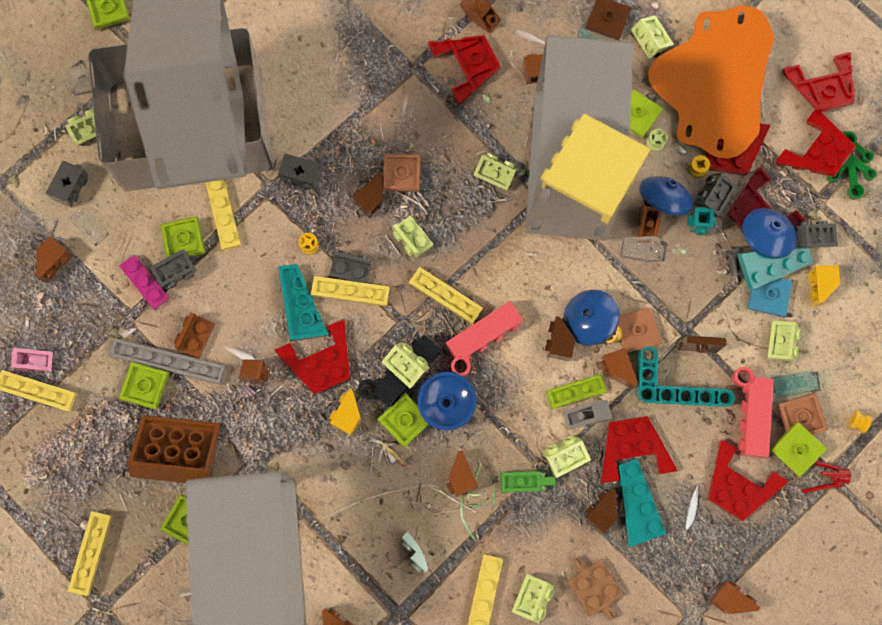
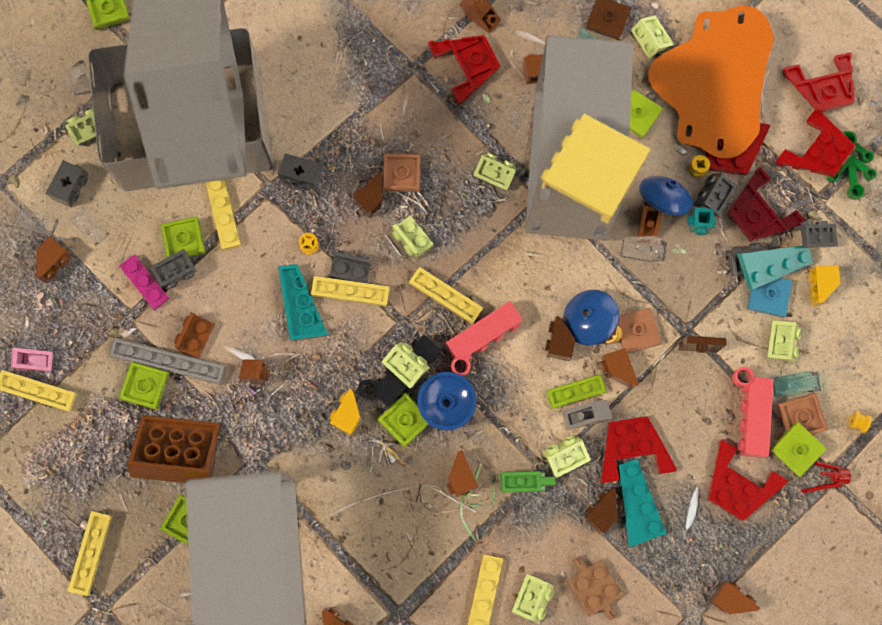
(322, 368): red wing -> none
(418, 558): light aqua slope -> none
(657, 135): yellowish green wheel -> none
(675, 392): teal beam -> none
(769, 233): blue dish -> none

